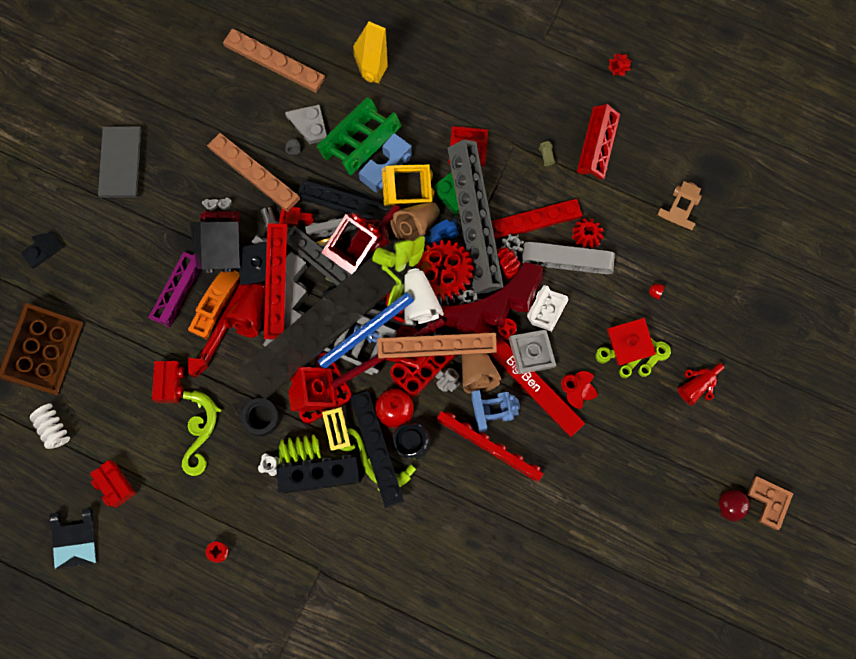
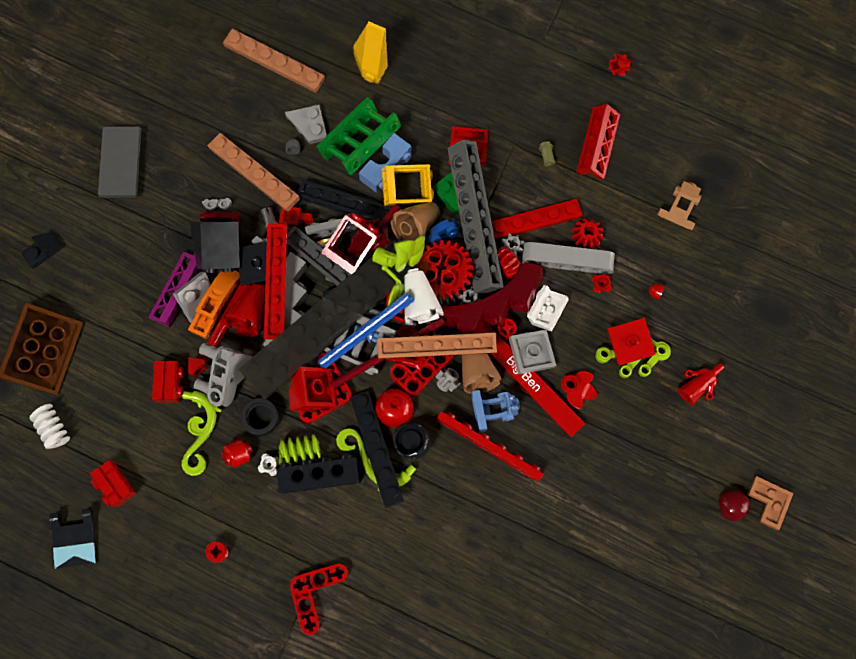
(191, 294): none -> light grey wing
(222, 387): none -> light grey piece
(236, 453): none -> red head
(307, 594): none -> red beam
(344, 428): light yellow tile -> none
(606, 283): none -> red plate

